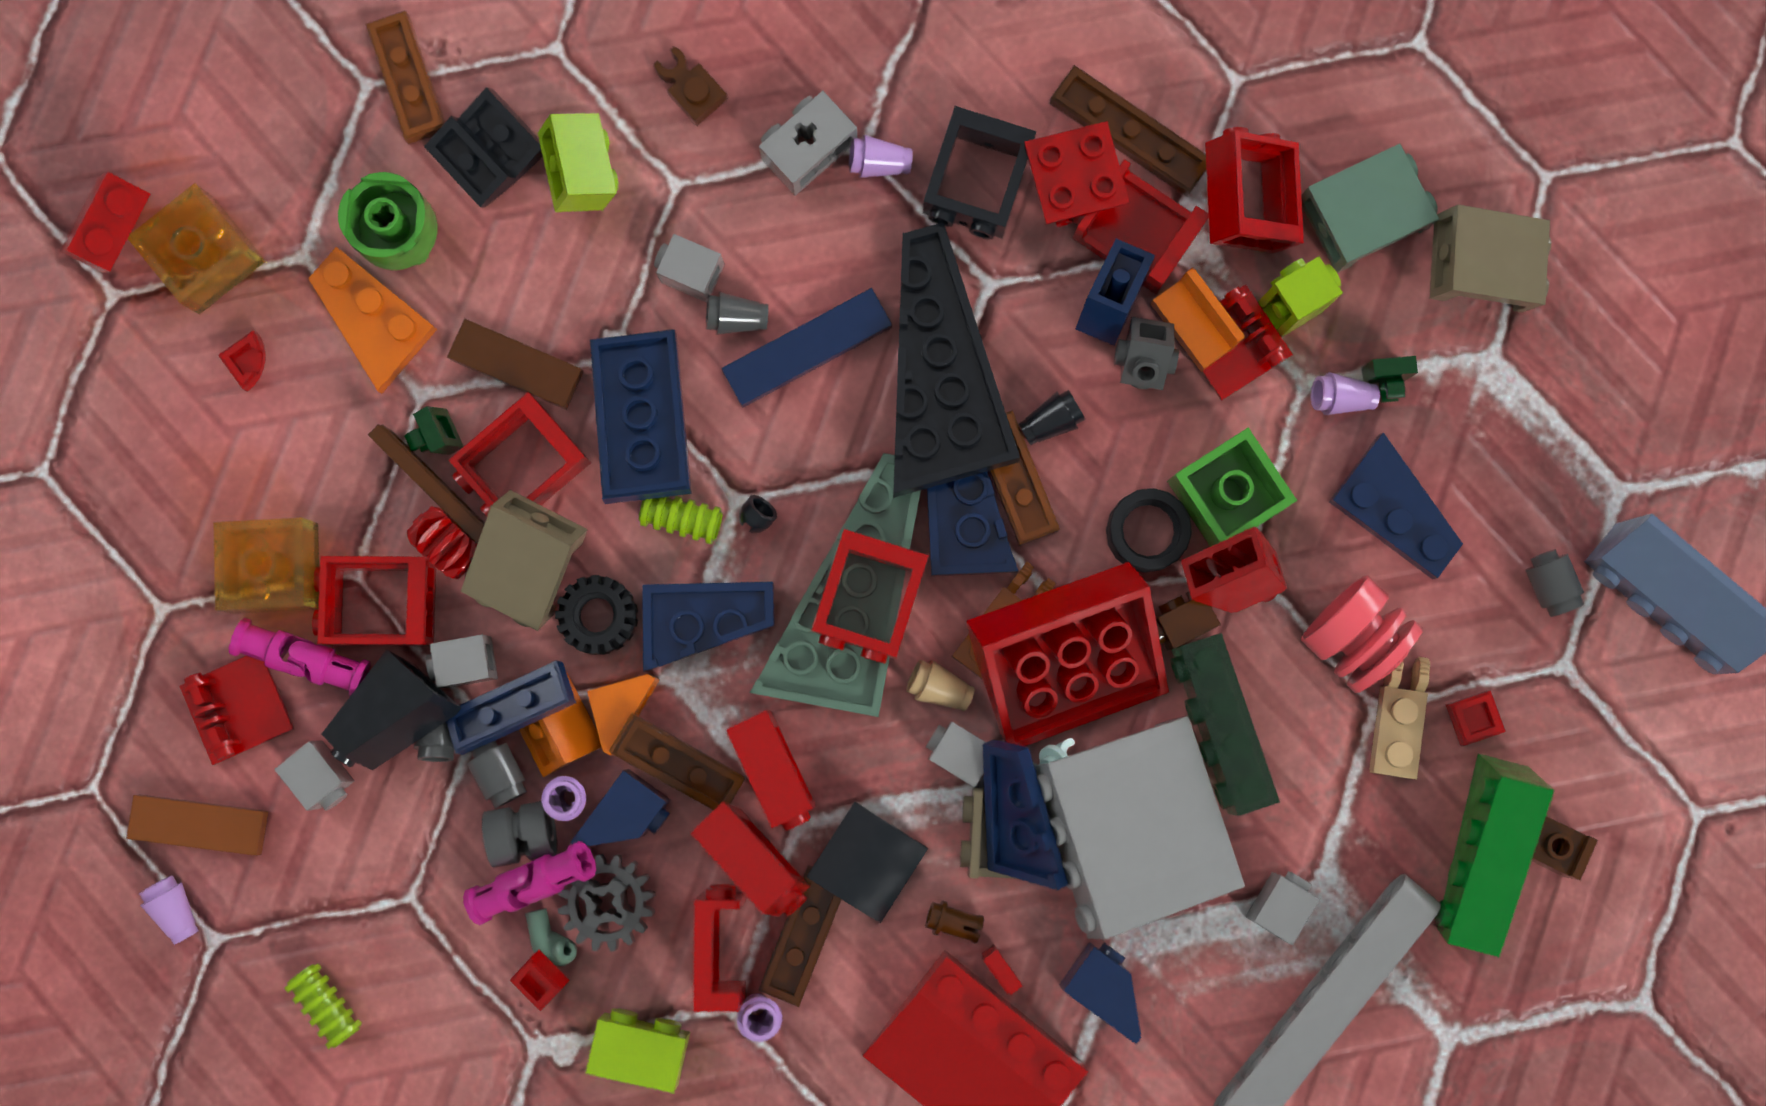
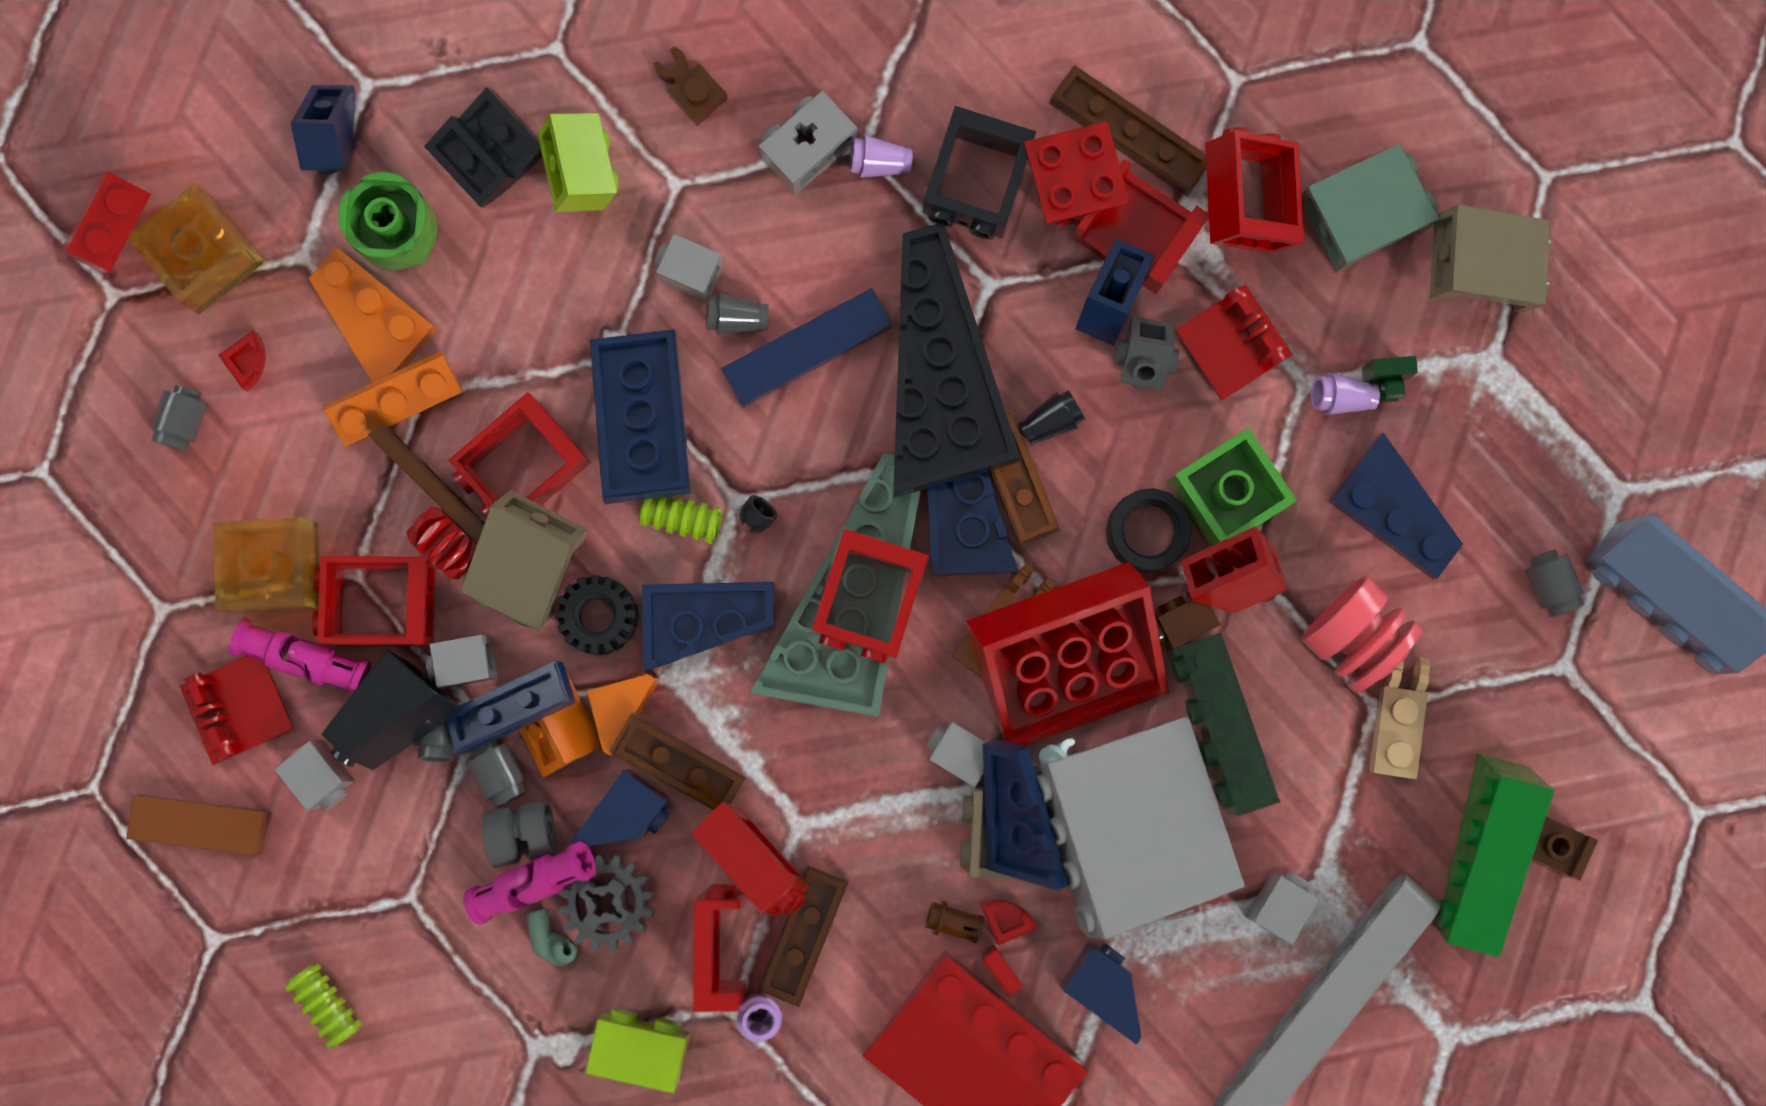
(169, 909): lavender cone -> none
(178, 418): none -> dark grey brick
(325, 128): none -> dark blue slope
(393, 398): none -> orange plate
(406, 76): dark orange tile -> none
(434, 433): dark green tile -> none
(515, 364): reddish brown tile -> none
(539, 980): red tile -> none
(554, 802): lavender cone -> none
(772, 770): red window -> none
(867, 862): black slope -> none
(938, 686): tan cone -> none
(1007, 920): none -> red tile
(1198, 319): orange panel -> none
(1300, 294): lime brick -> none
(1475, 718): red tile -> none

